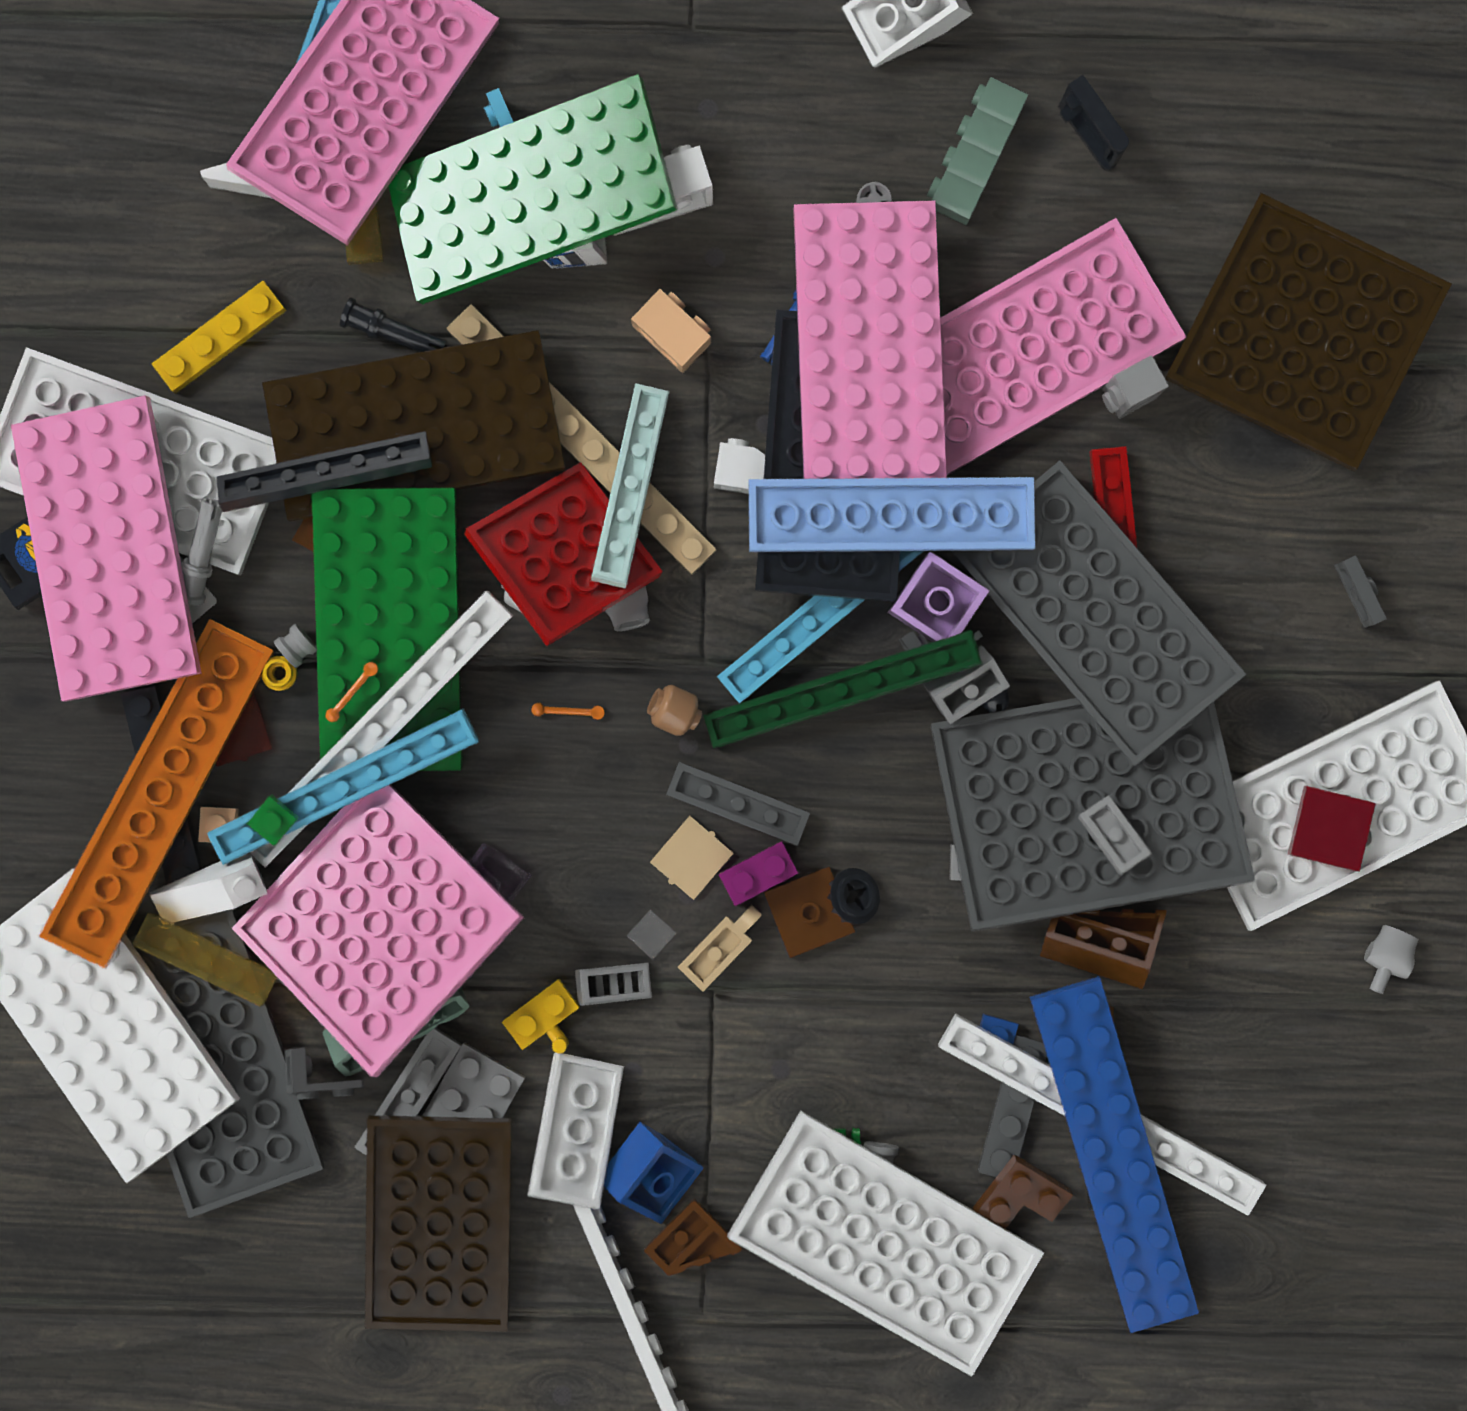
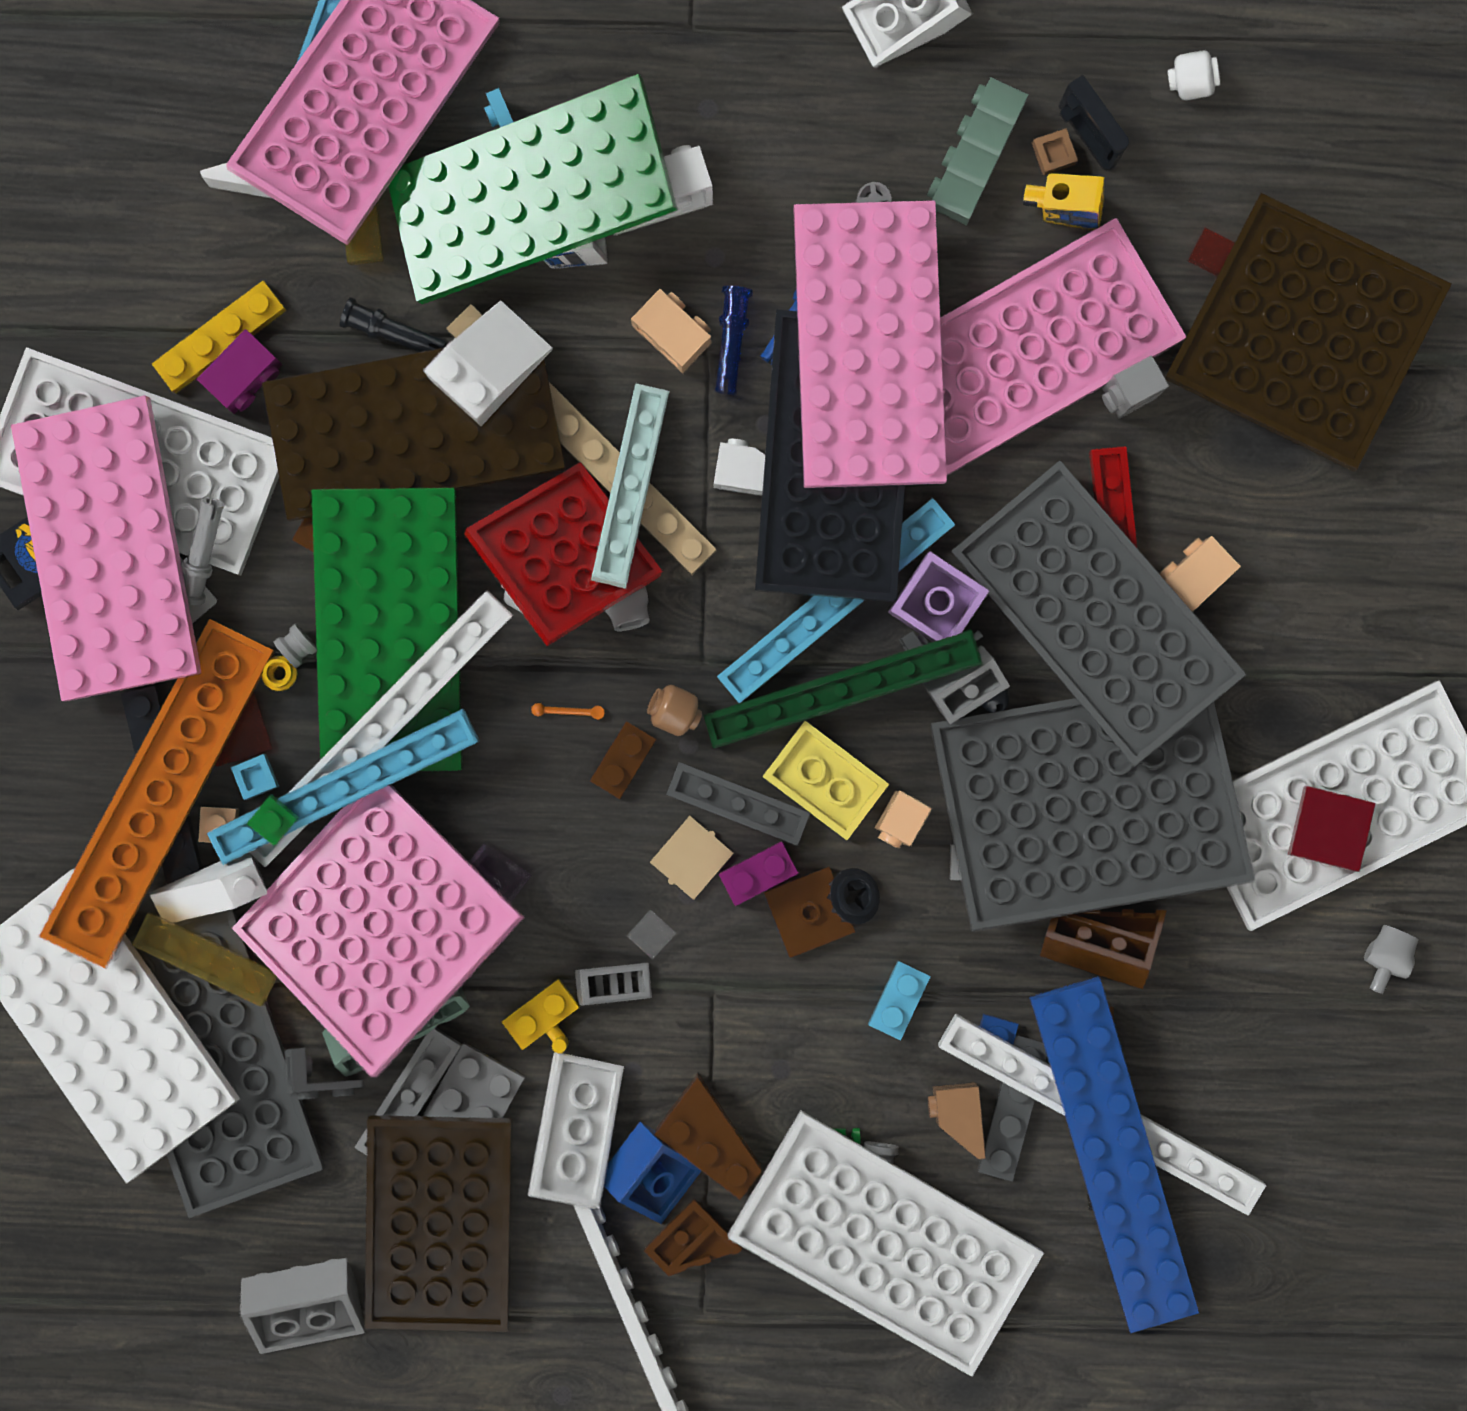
(240, 372): none -> magenta brick
(254, 777): none -> medium azure plate
(301, 1305): none -> light grey slope
(323, 471): black plate -> none
(370, 669): orange hinge -> none
(488, 362): none -> white slope
(623, 760): none -> reddish brown plate
(708, 1139): none -> reddish brown wedge
(719, 949): tan plate -> none
(733, 321): none -> clear blue pin
(825, 780): none -> light yellow plate
(891, 514): light blue plate -> none
(899, 1000): none -> medium azure plate
(901, 820): none -> light nougat brick
(959, 1115): none -> medium nougat slope
(1019, 1186): reddish brown plate -> none
(1054, 152): none -> medium nougat plate
(1081, 200): none -> yellow torso
(1114, 835): light grey plate -> none
(1194, 75): none -> white head
(1200, 572): none -> light nougat brick
(1210, 251): none -> clear red tile
(1361, 591): dark grey plate -> none

